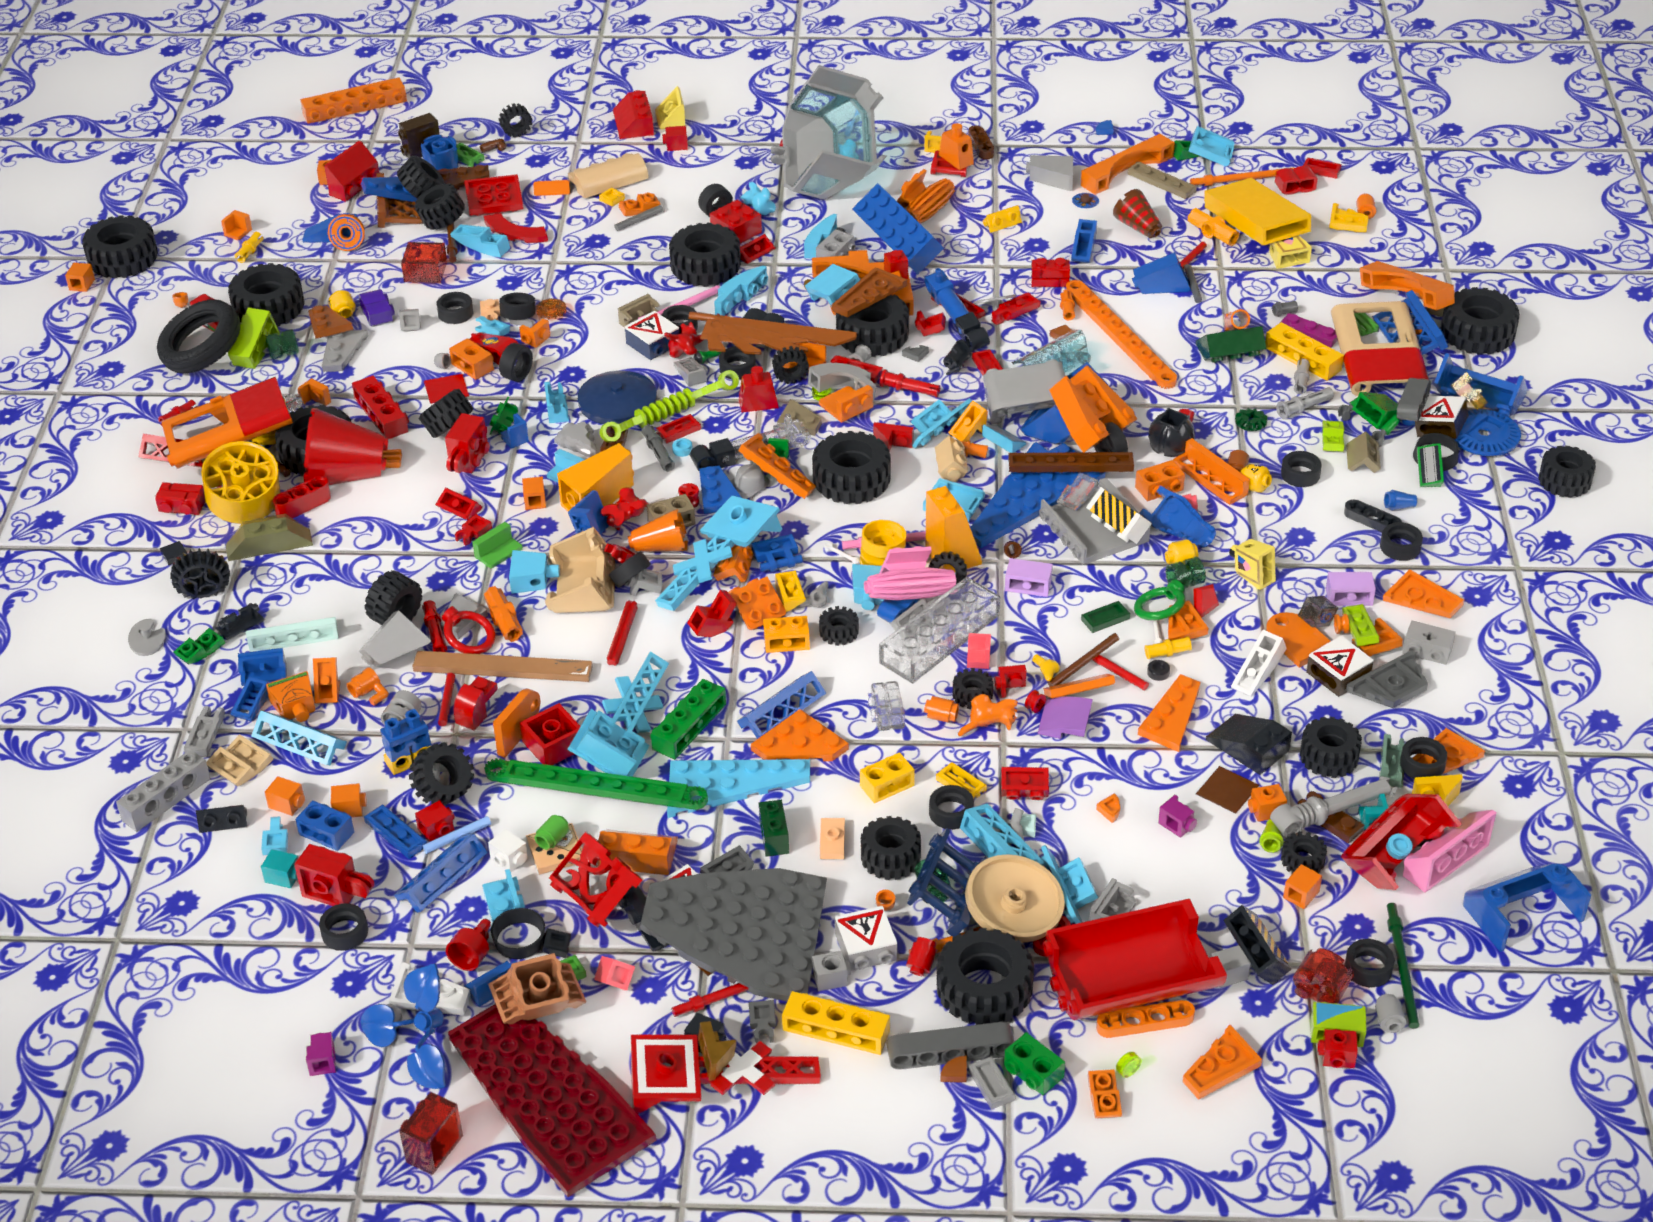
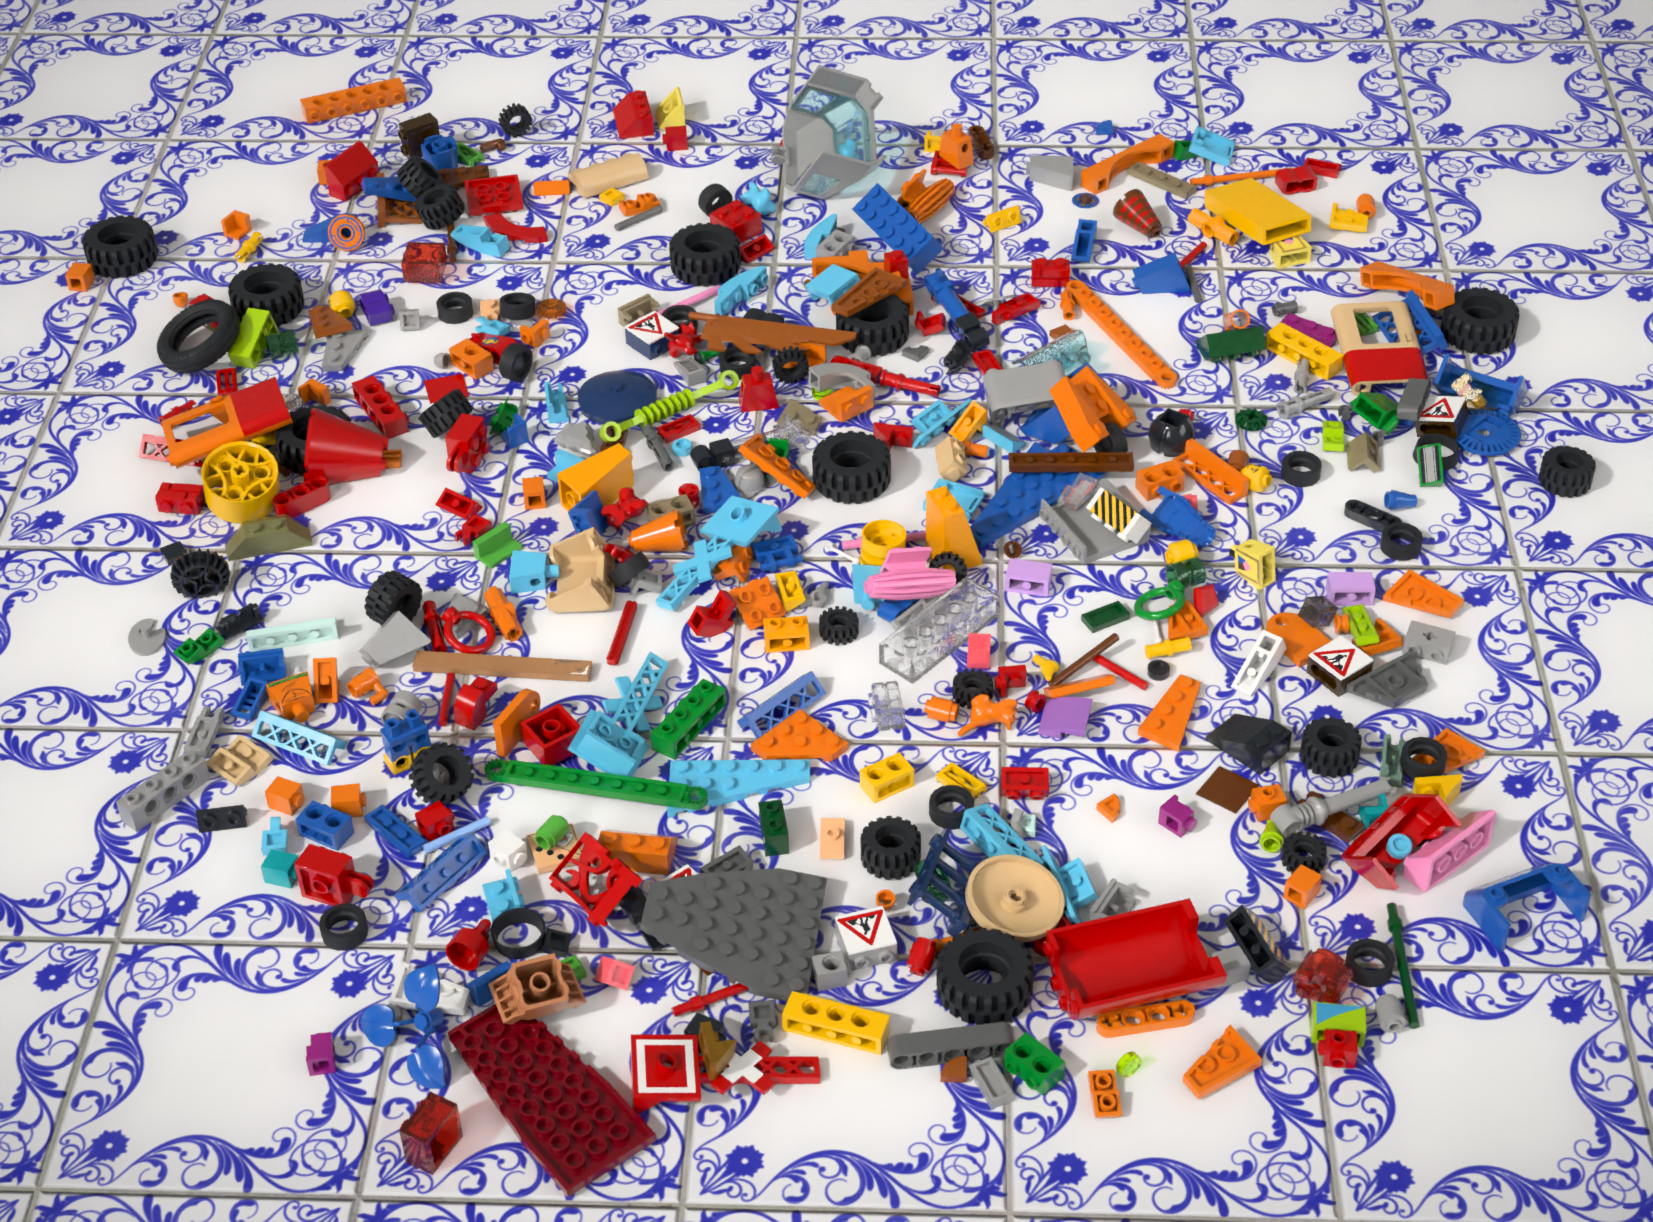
(228, 390): none -> red tile

